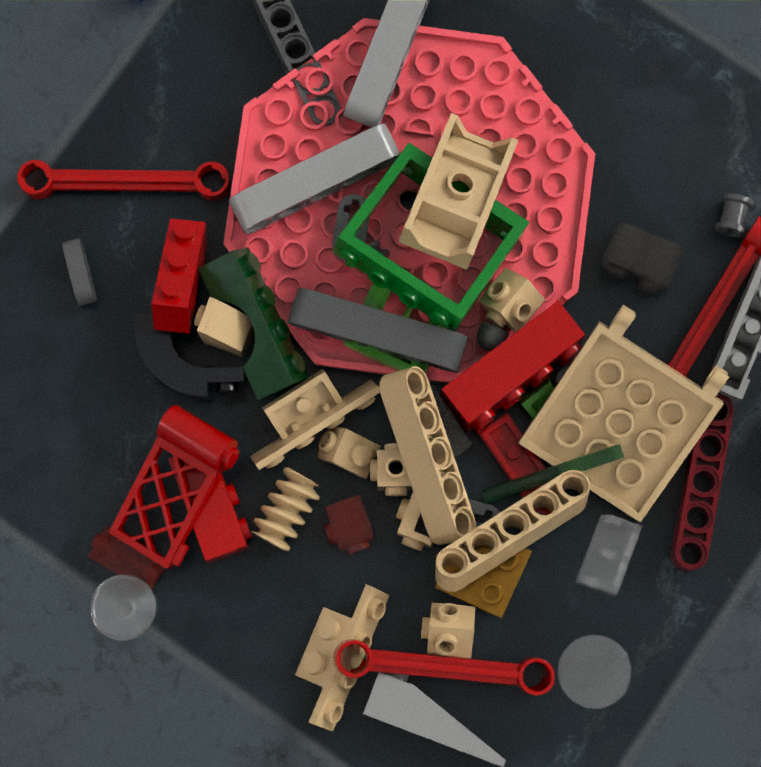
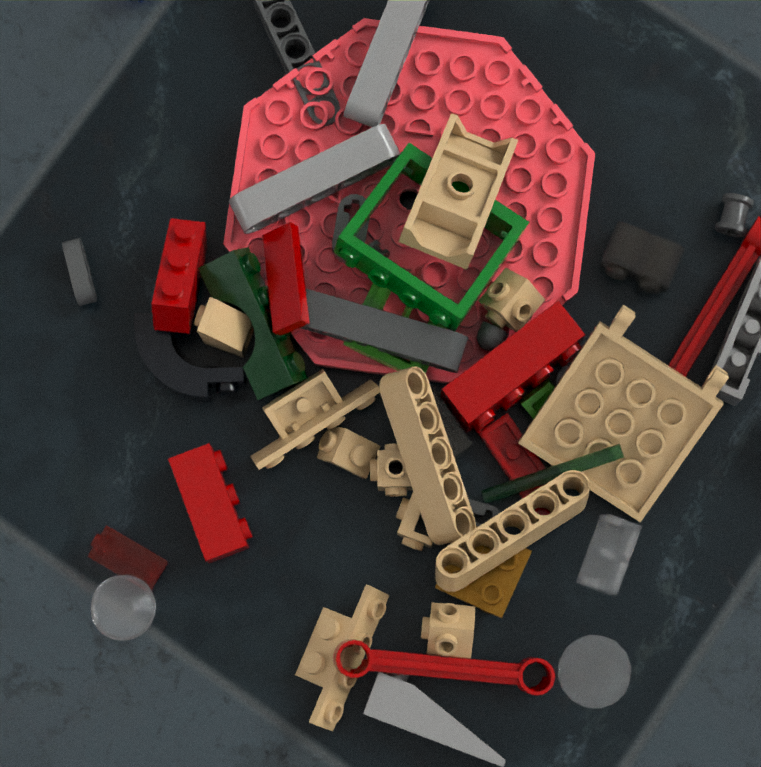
(123, 180): red piece -> none
(197, 445): red piece -> none
(285, 279): none -> red tile
(286, 509): tan piece -> none
(349, 525): clear red brick -> none
(702, 501): dark red beam -> none

